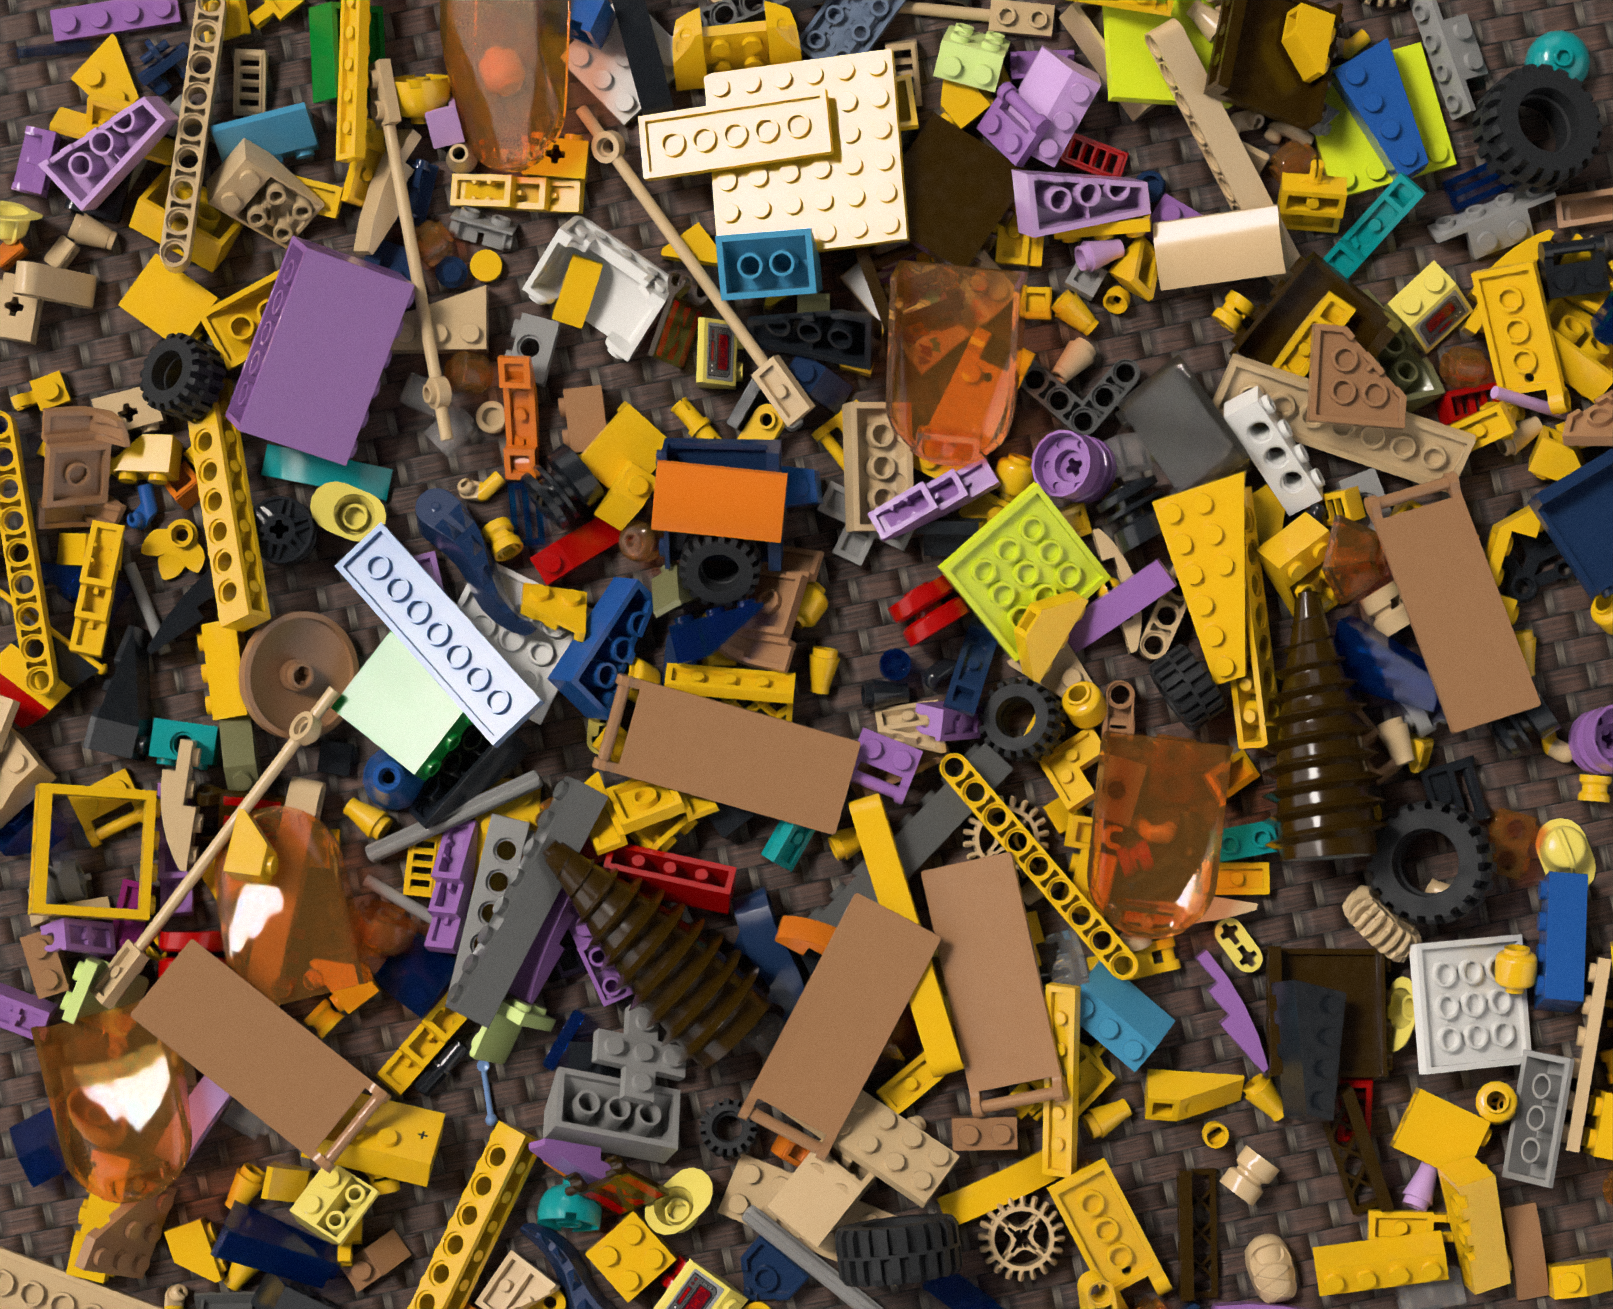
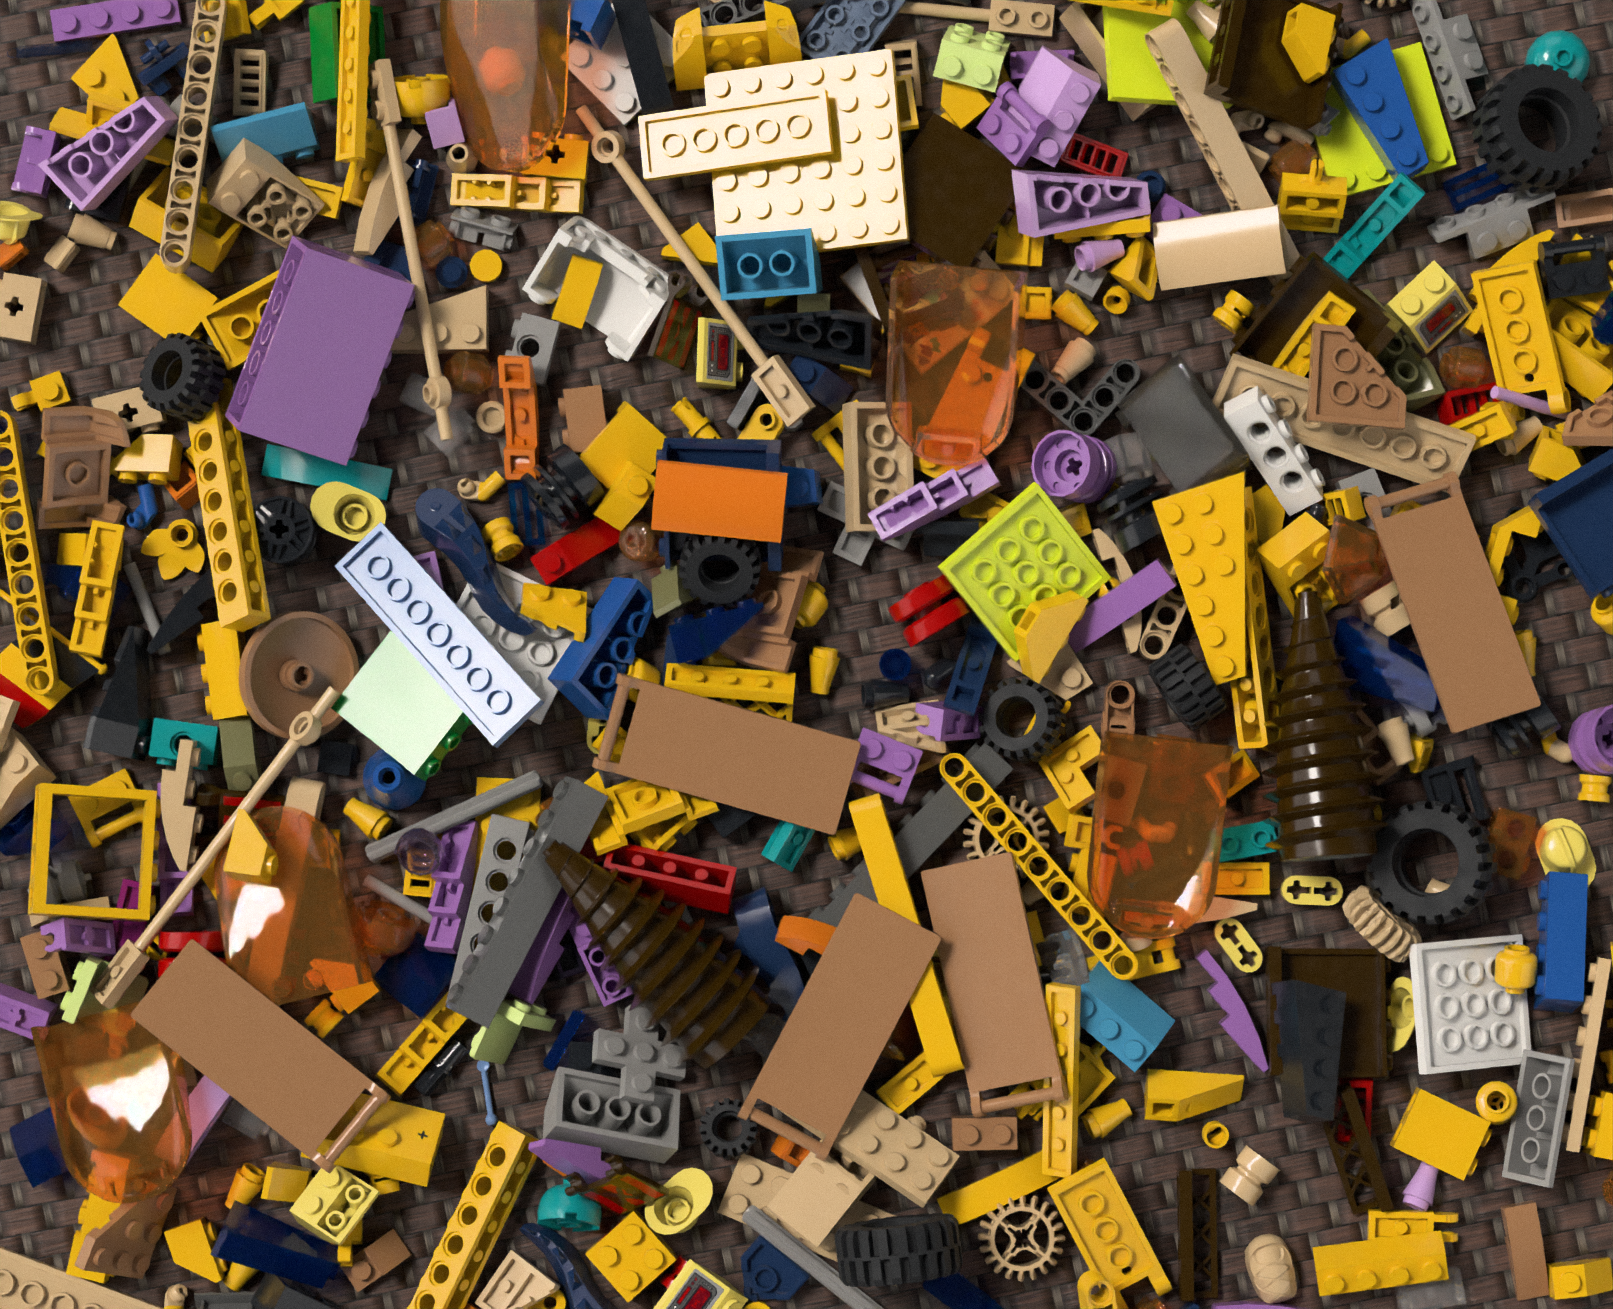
(54, 284): tan beam -> none
(419, 851): none -> hair
(465, 774): black wedge -> none
(1014, 475): yellow head -> none
(1084, 704): yellow head -> none
(1263, 1095): yellow cone -> none
(1311, 882): none -> light yellow beam
(1476, 1223): yellow wedge -> none

